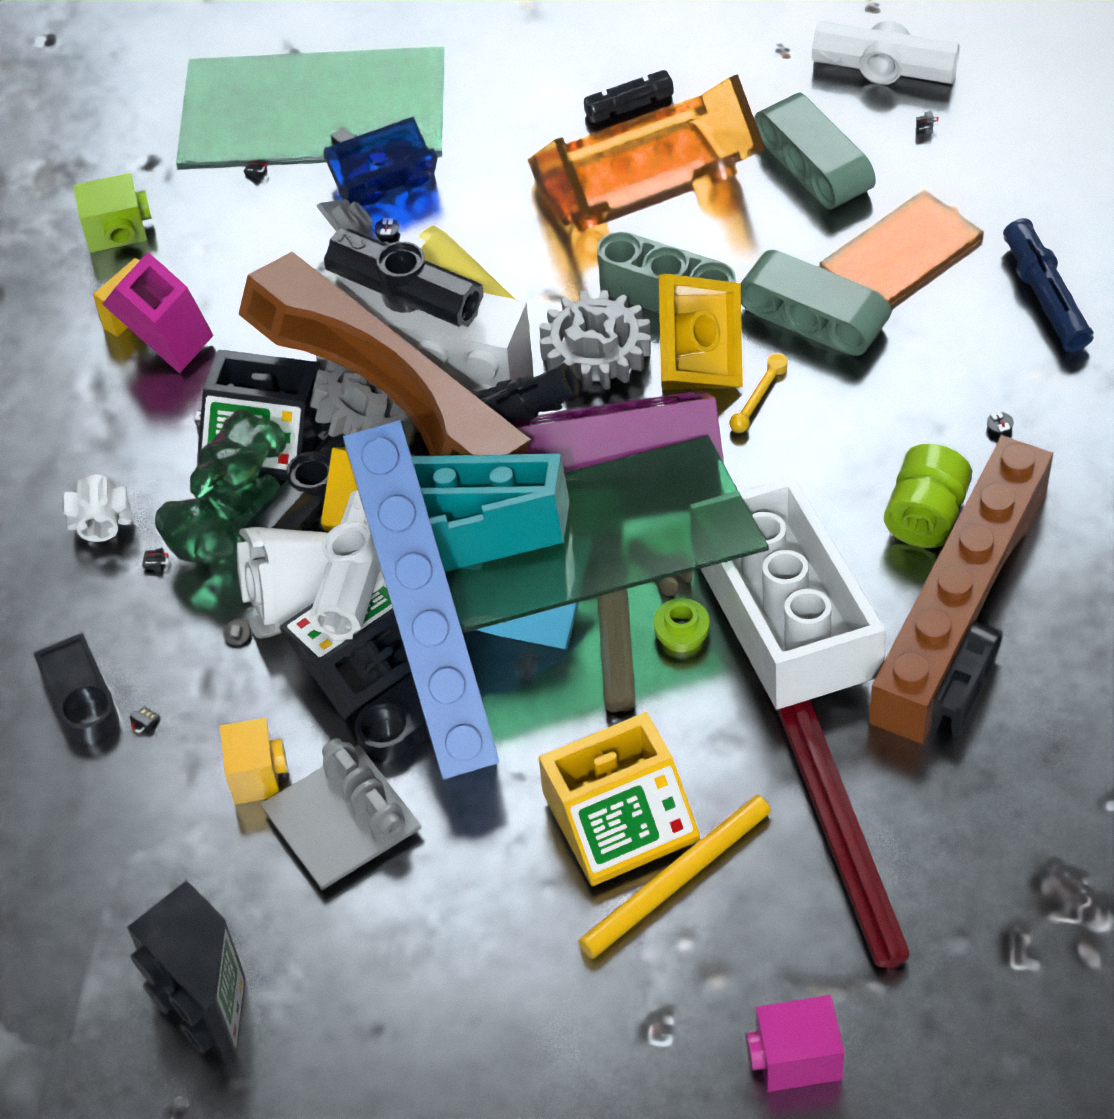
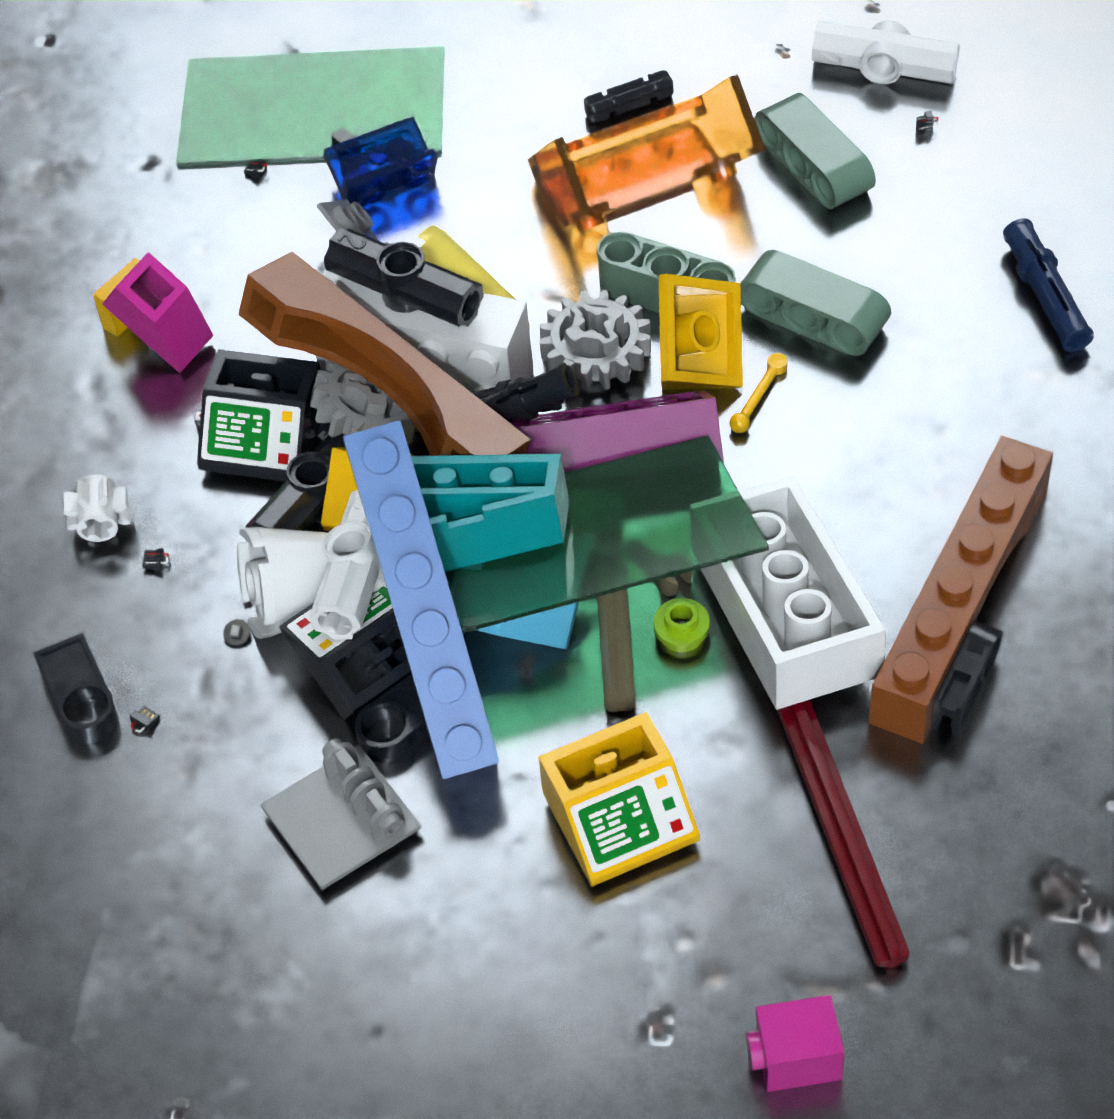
(112, 212): lime brick -> none
(192, 968): black slope -> none
(223, 489): clear green animal -> none
(252, 760): yellow plate -> none
(387, 227): black piece -> none
(674, 876): yellow bar -> none
(905, 246): clear orange piece -> none
(927, 495): lime wheel -> none
(1000, 422): piece -> none

